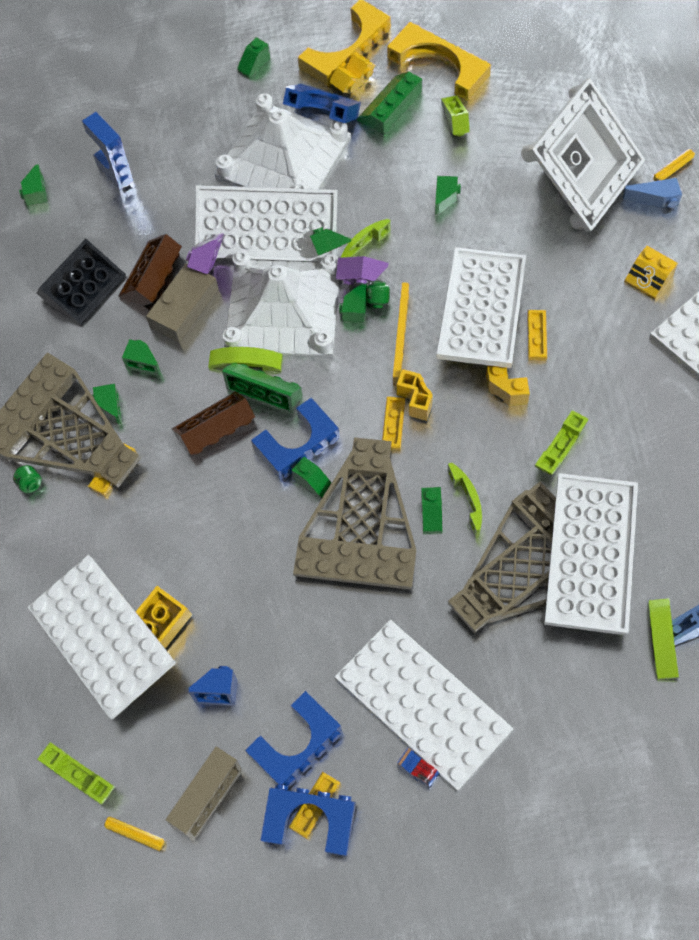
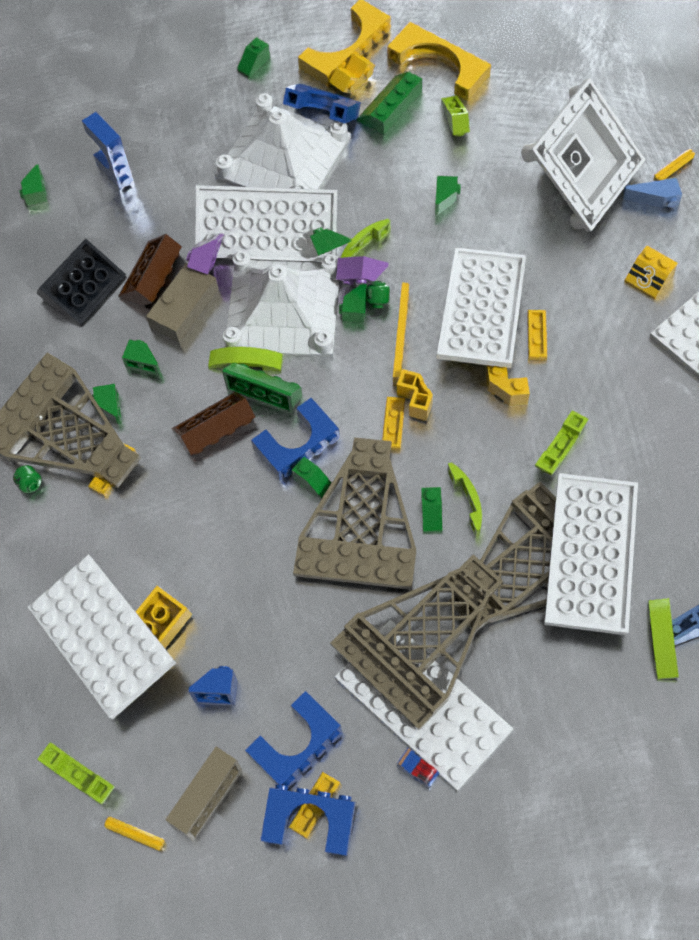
(389, 669): none -> dark tan wing

